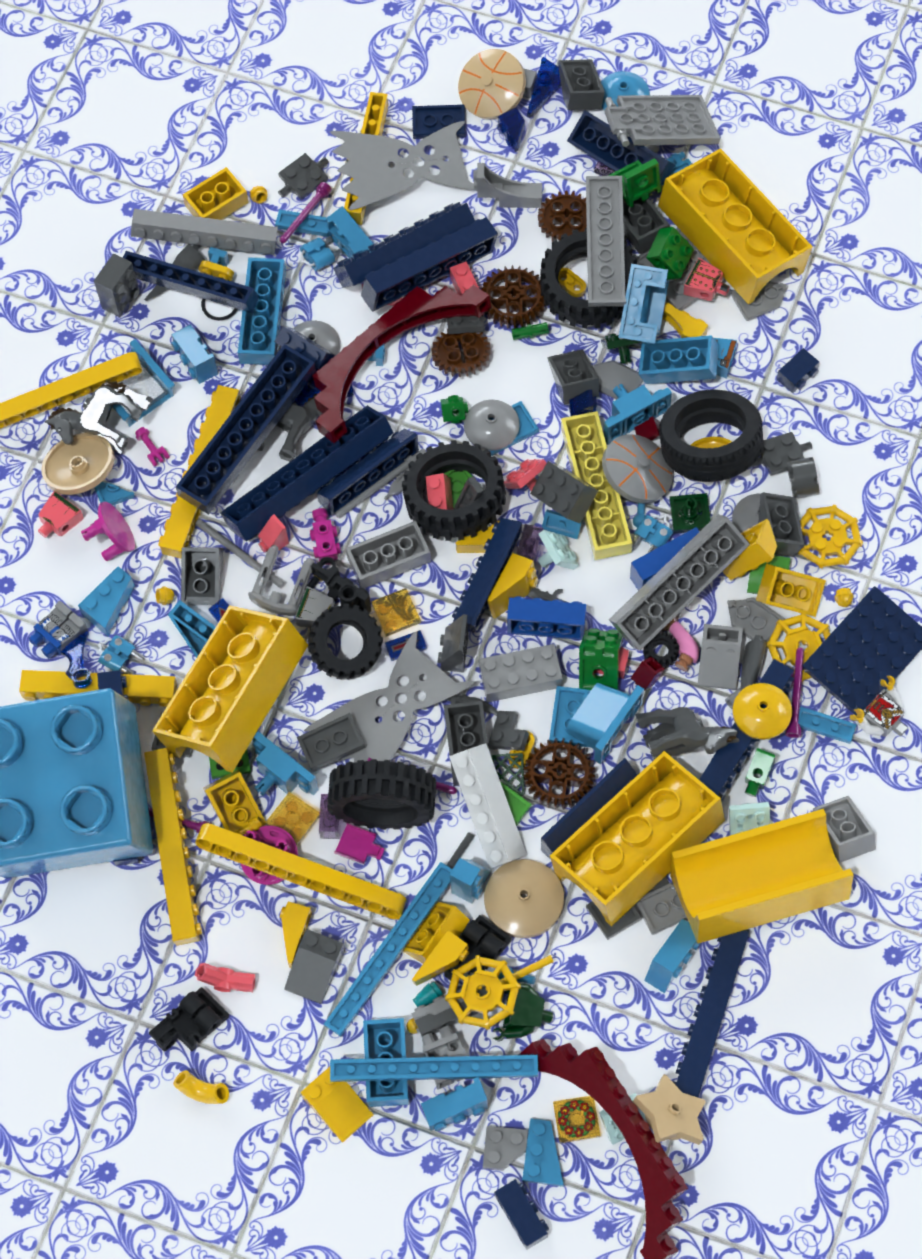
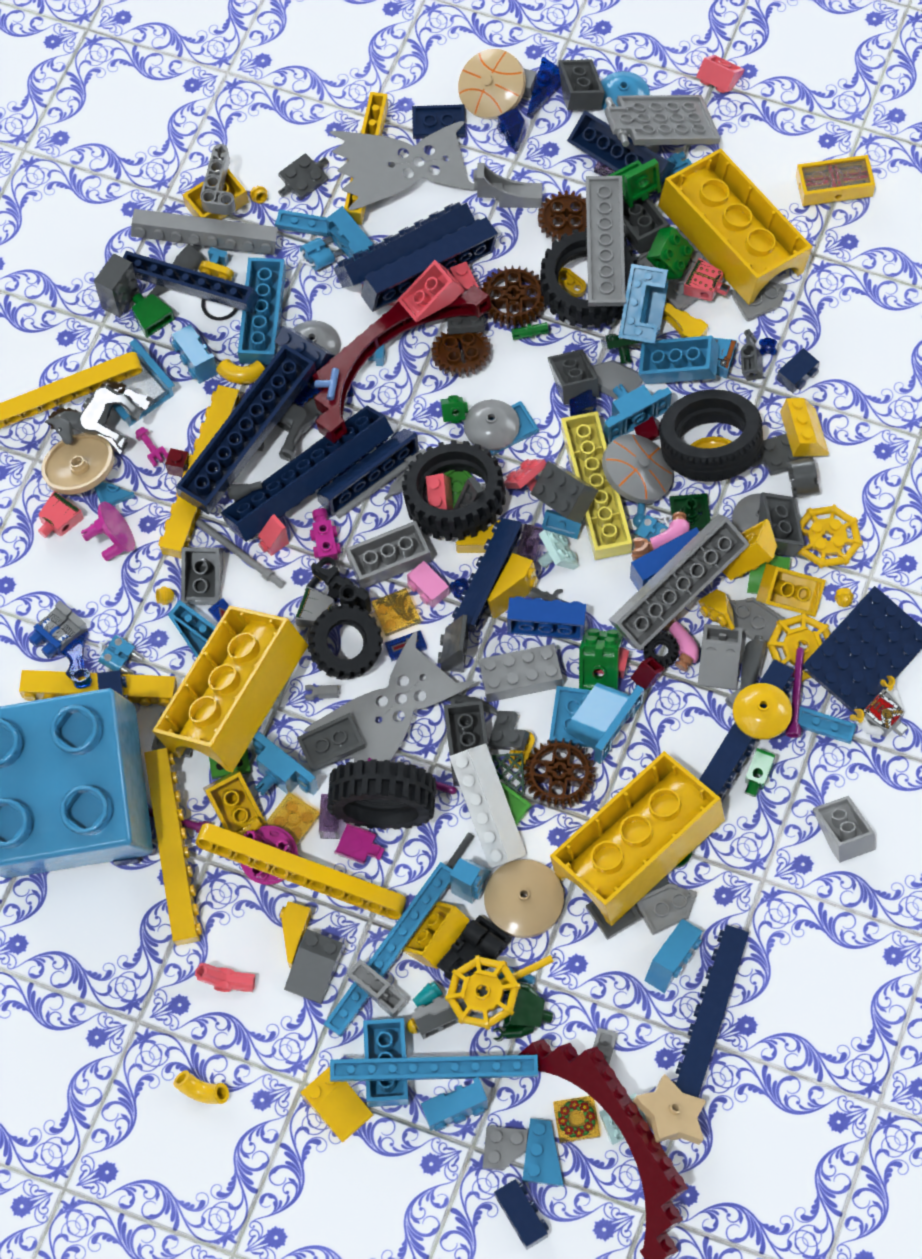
(107, 600): dark azure wedge -> none
(151, 313): none -> green torso
(177, 462): none -> dark red brick
(190, 1022): black plate -> none
(217, 178): none -> light grey beam
(239, 491): none -> dark grey cone
(240, 374): none -> yellow cylinder
(273, 603): light grey piece -> none
(322, 191): magenta piece -> none
(322, 692): none -> light grey bar
(330, 384): none -> medium blue piece
(377, 988): none -> light grey slope
(427, 584): none -> bright pink piece
(430, 292): none -> coral slope
(443, 957): yellow slope -> none
(446, 1047): light grey hips -> none
(463, 582): none -> clear blue plate
(587, 806): dark blue slope -> none
(605, 1041): none -> light grey slope
(676, 528): none -> piece
(682, 733): dark grey animal -> none
(717, 608): none -> yellow slope
(719, 73): none -> coral slope
(748, 816): light aqua plate -> none
(751, 358): none -> dark grey piece
(759, 876): yellow piece -> none
(768, 342): none -> clear blue plate
(803, 428): none -> yellow slope
(835, 180): none -> brick

